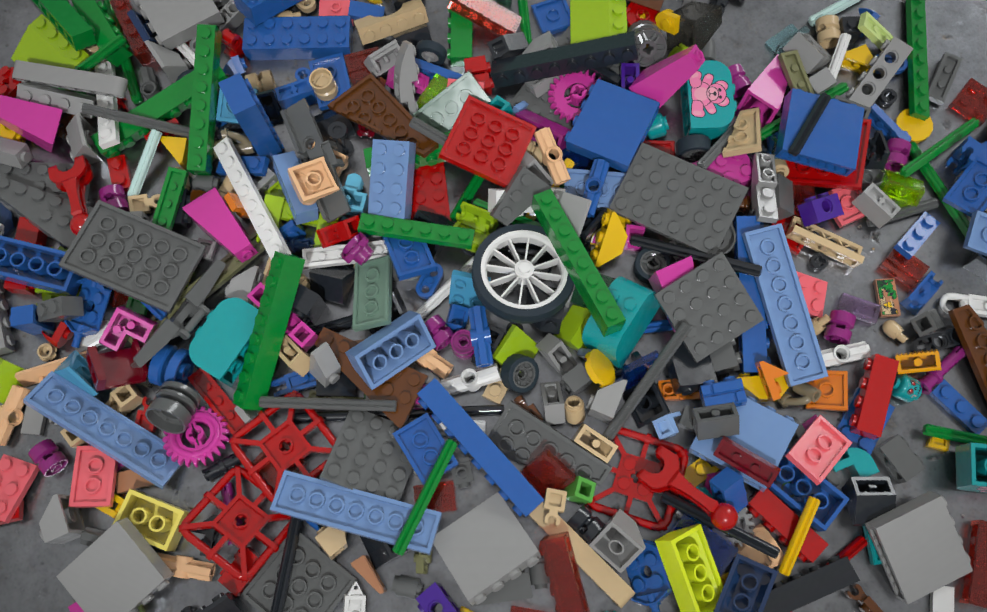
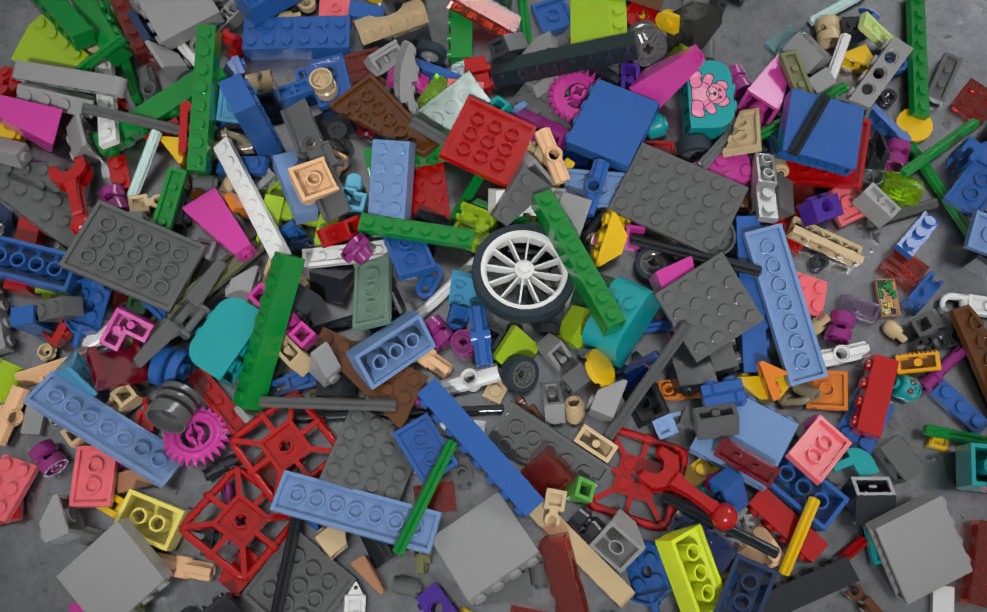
(184, 127): none -> red plate

